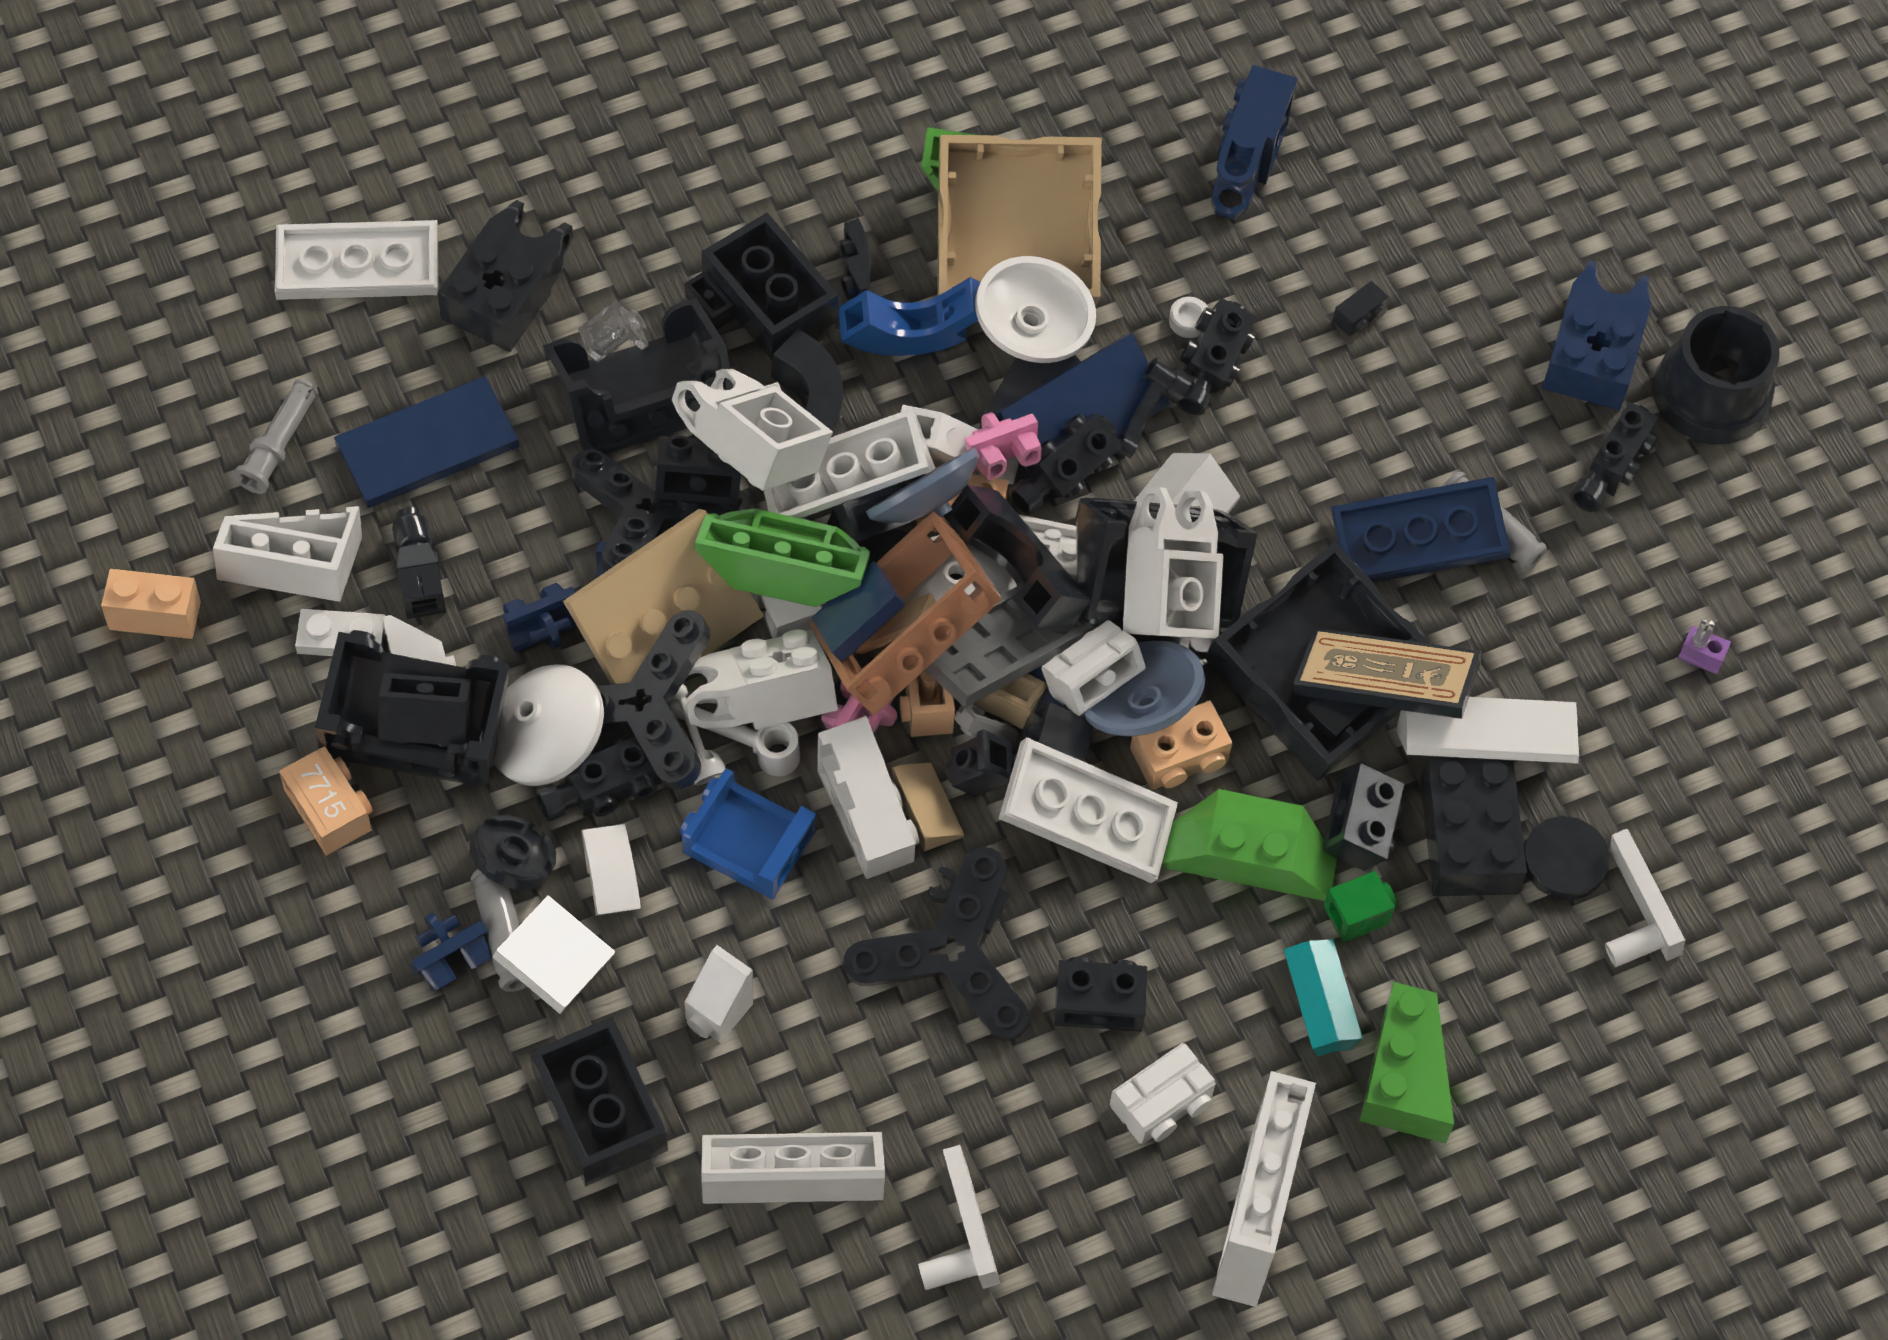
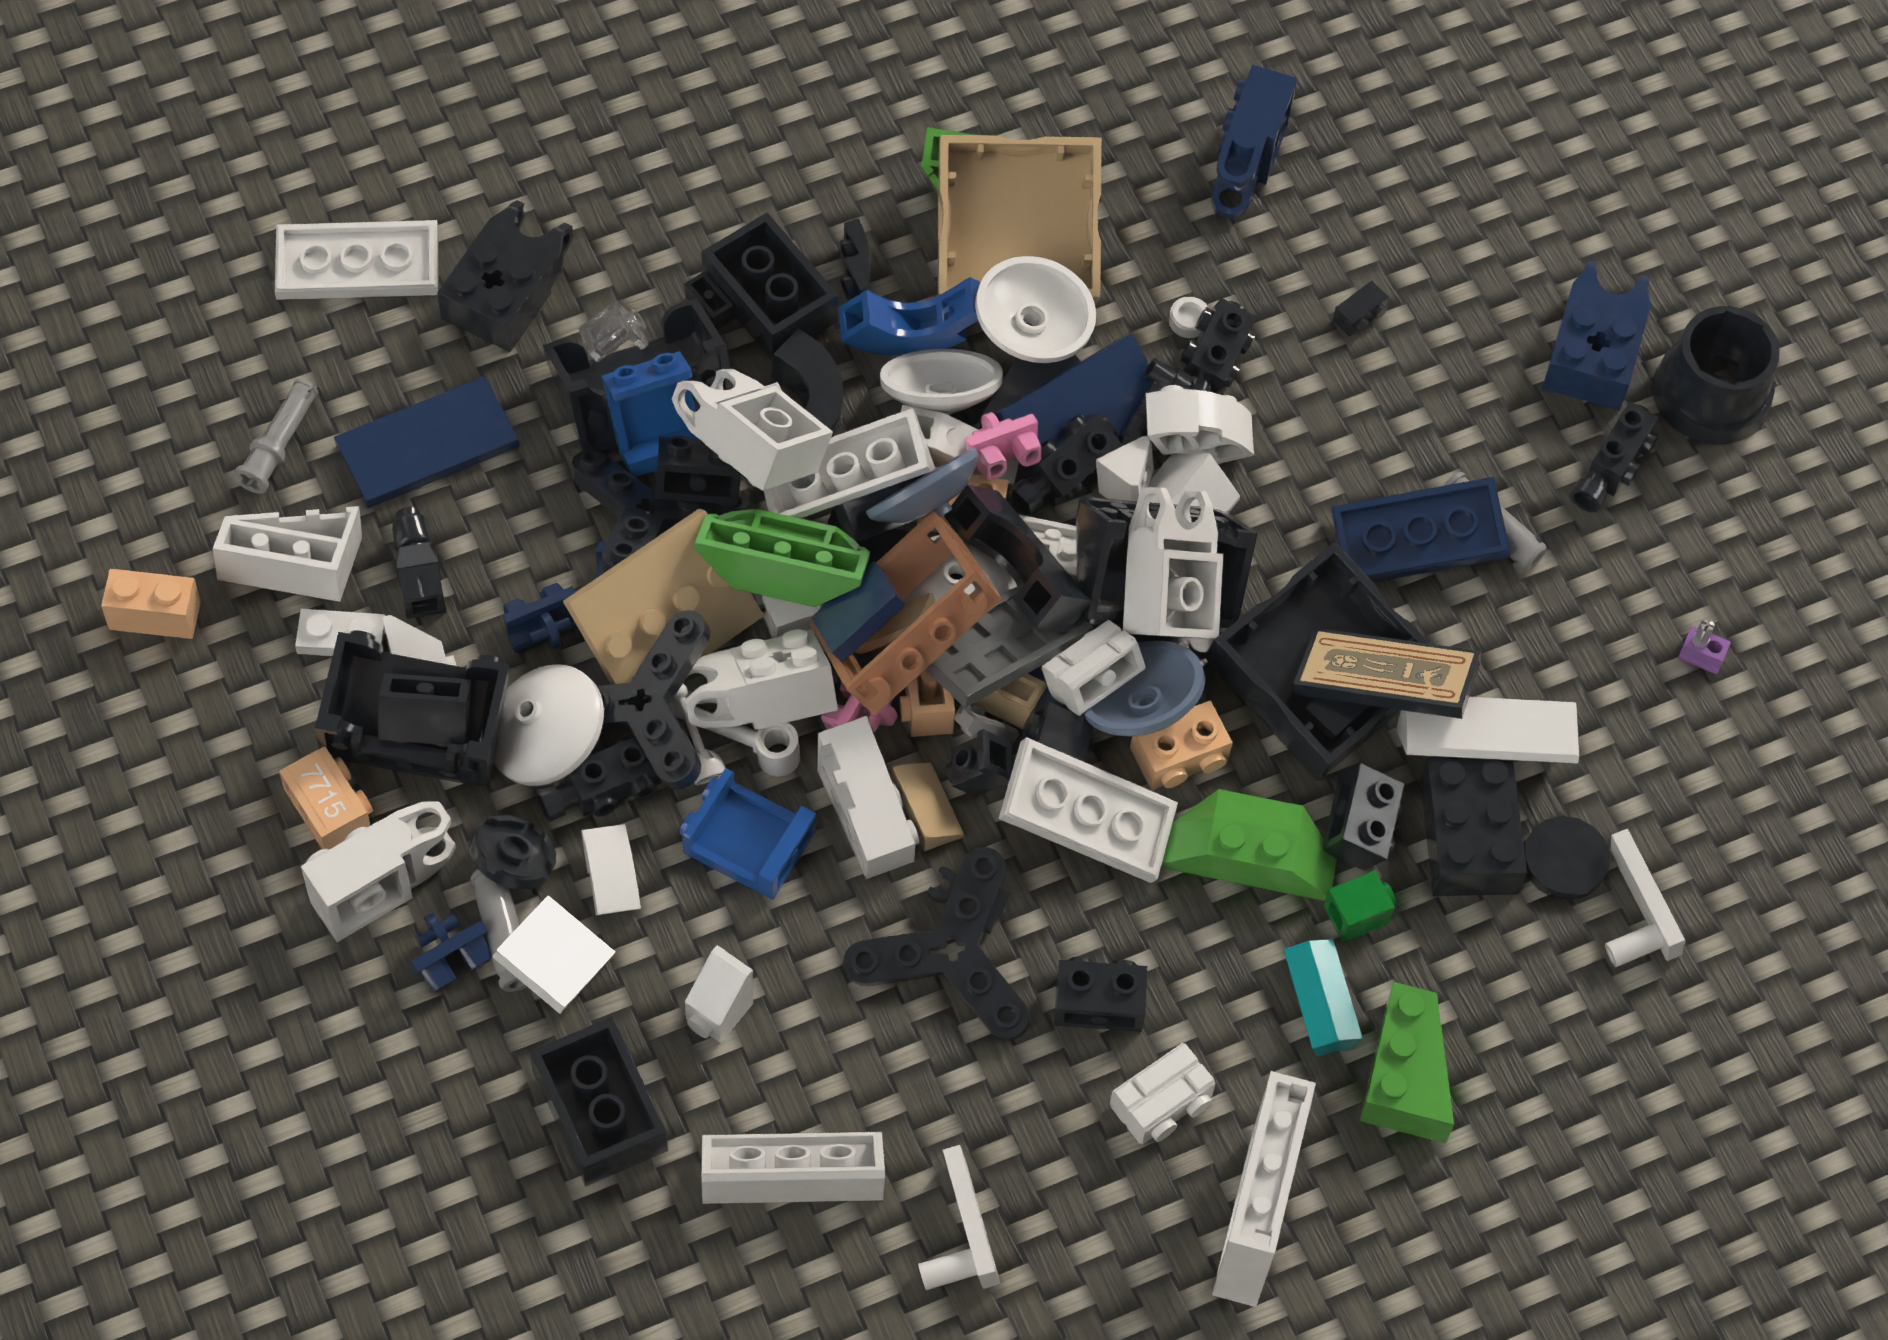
(375, 868): none -> white brick
(644, 409): none -> blue panel
(941, 379): none -> white dish
(1126, 470): none -> white slope
(1199, 423): none -> white brick

